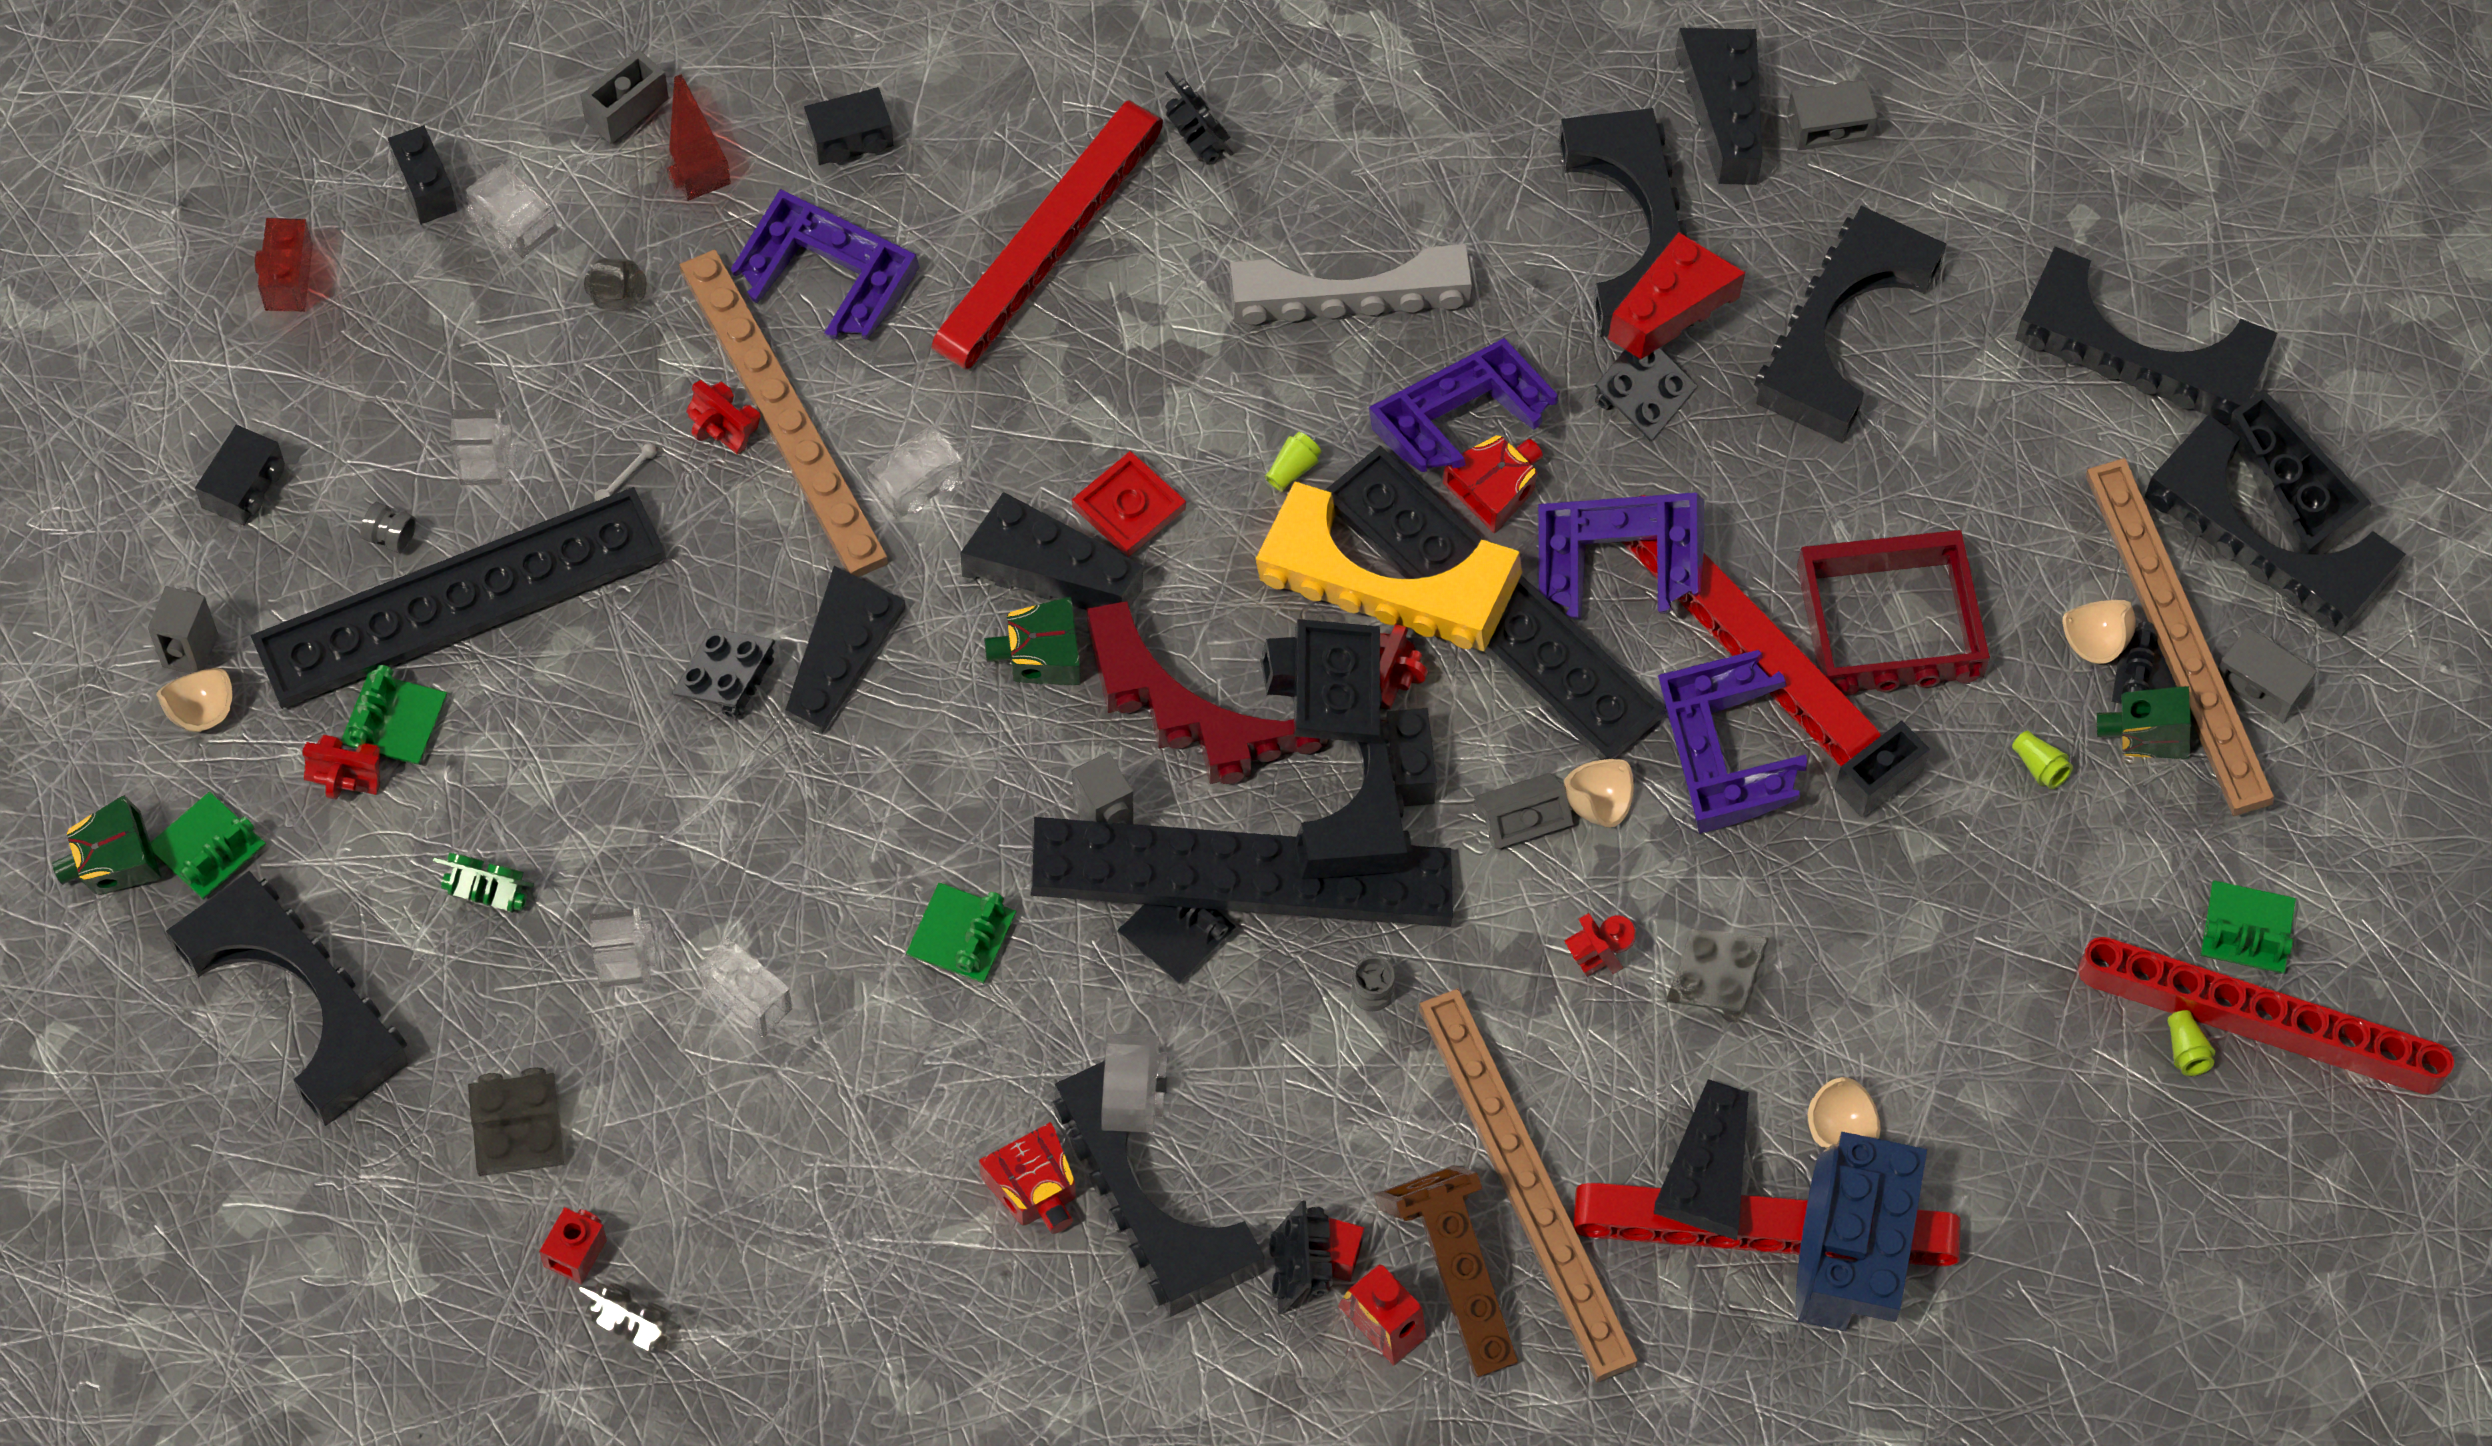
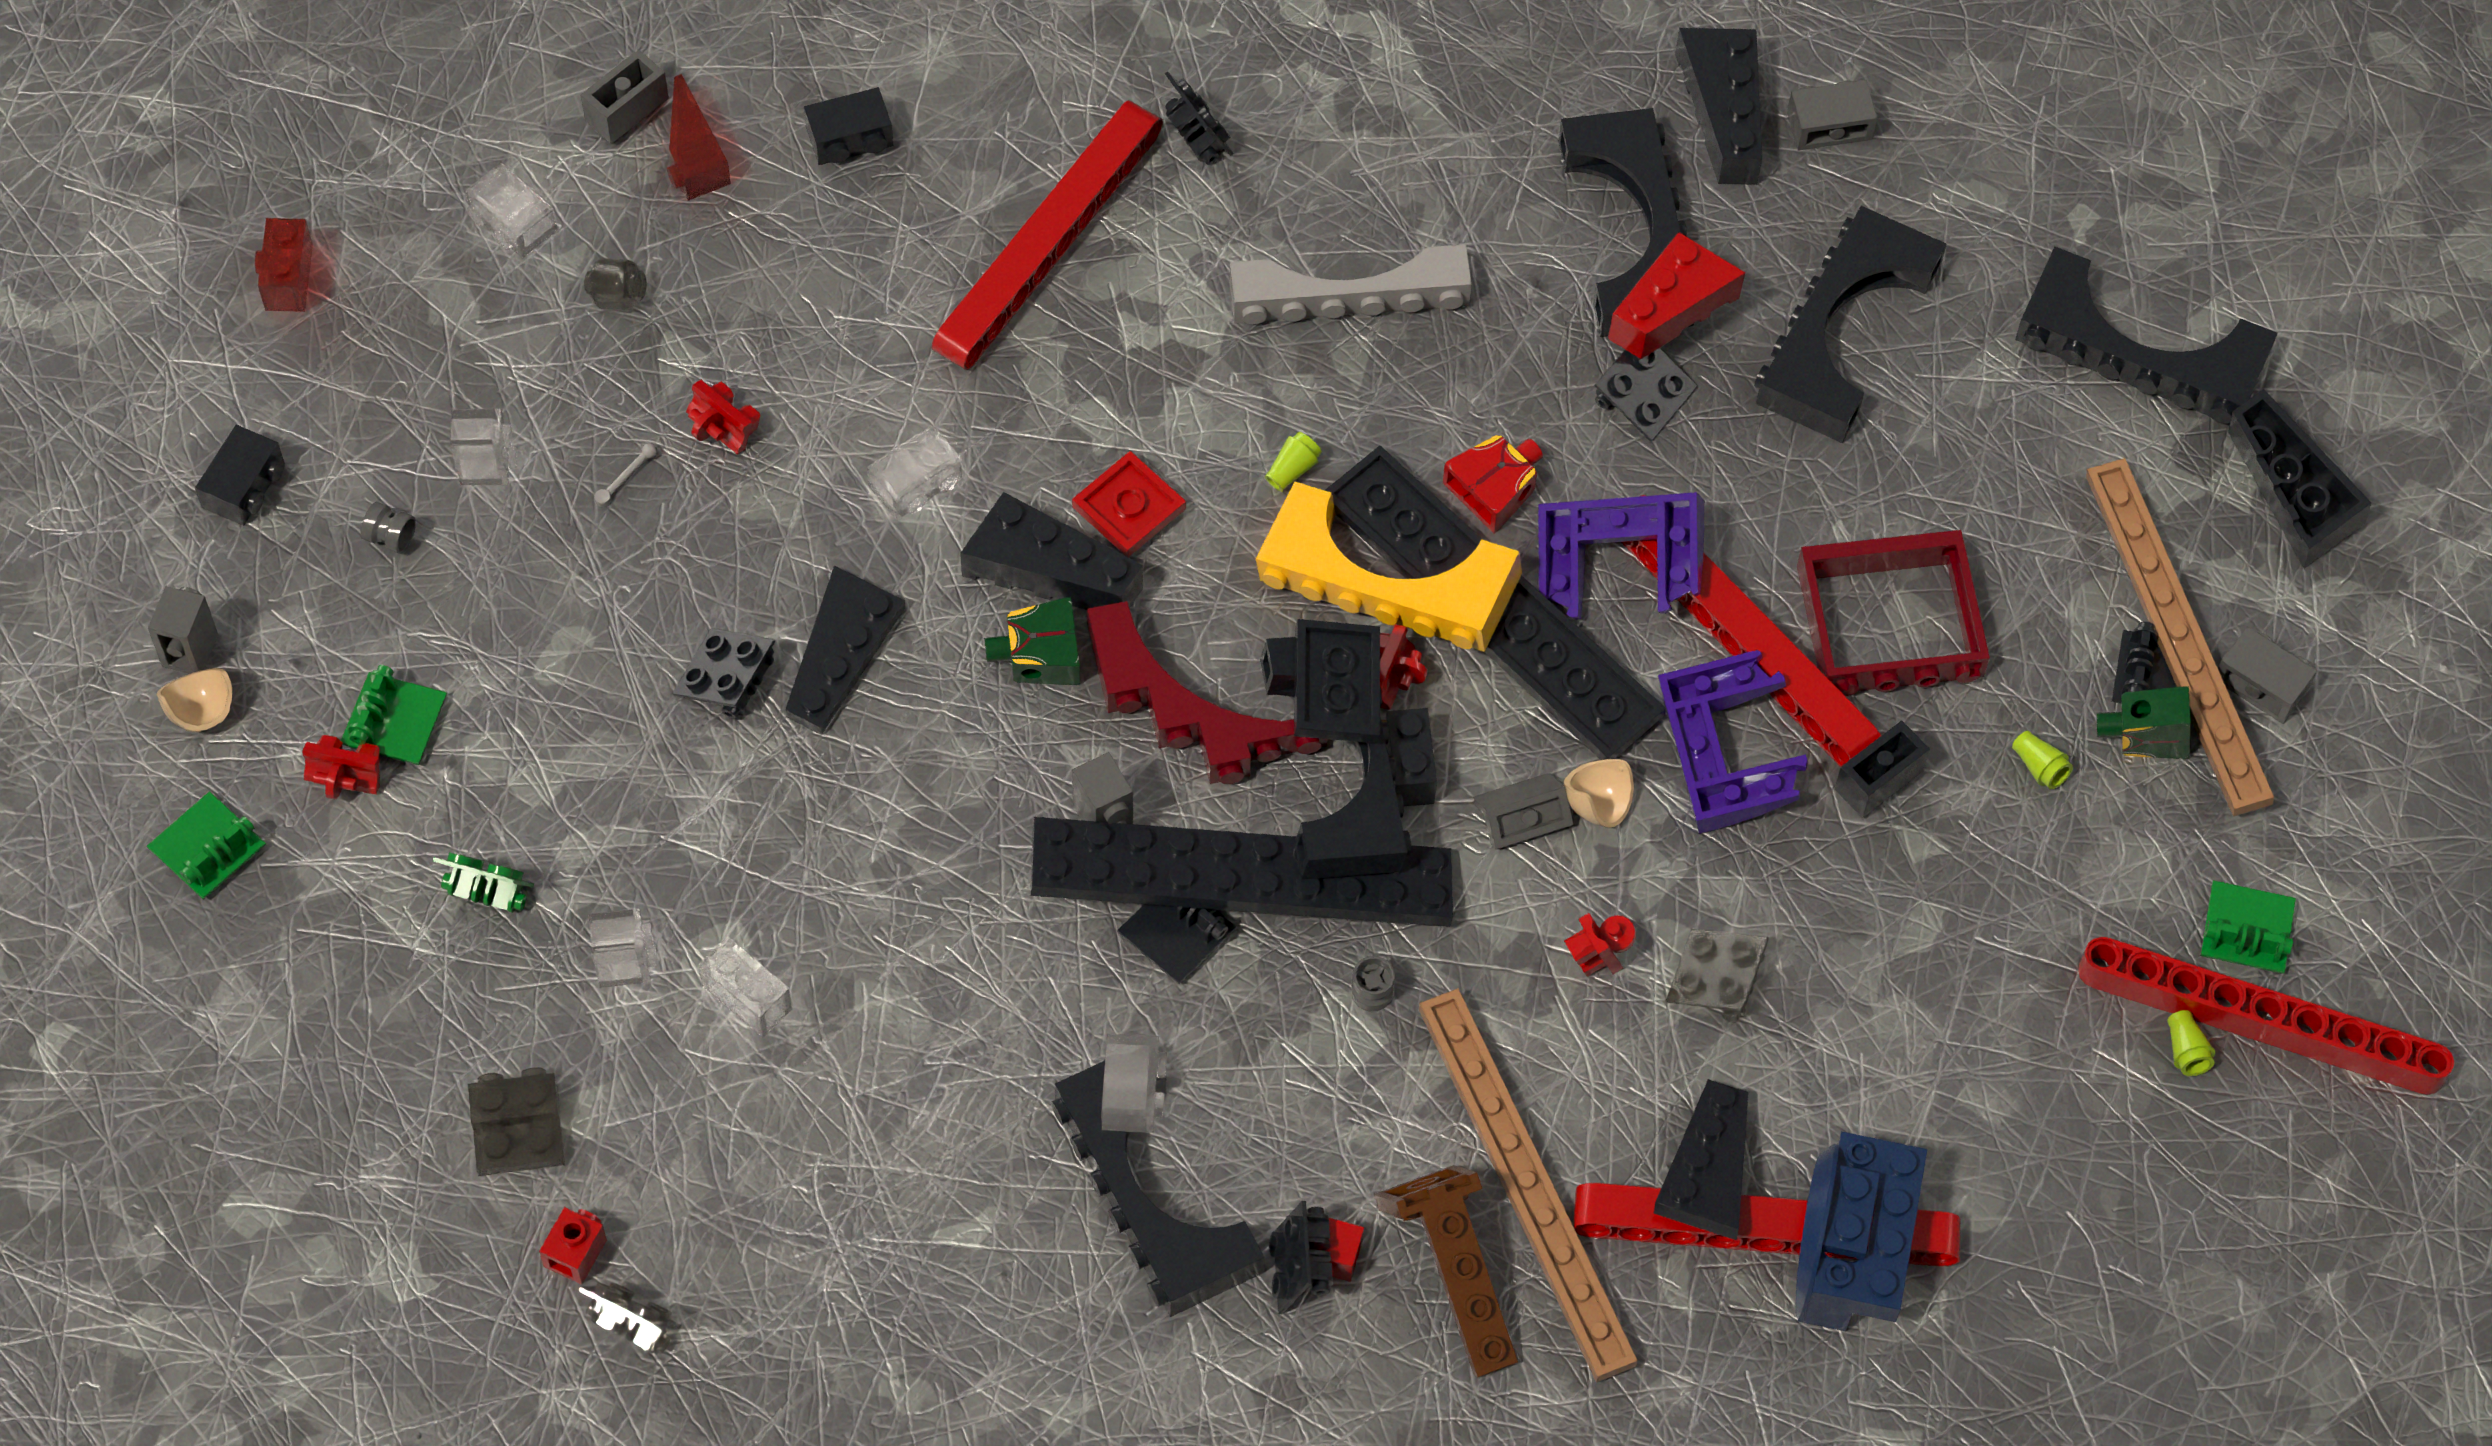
(109, 850): dark green torso -> none
(250, 926): black arch -> none
(422, 174): black brick -> none
(457, 597): black plate -> none
(783, 414): medium nougat plate -> none
(793, 223): dark purple wedge -> none
(962, 932): green hinge -> none
(1032, 1179): red torso -> none
(1380, 1312): red torso -> none
(1499, 369): dark purple wedge -> none
(1842, 1107): tan helmet -> none
(2100, 629): tan helmet -> none
(2326, 586): black arch -> none

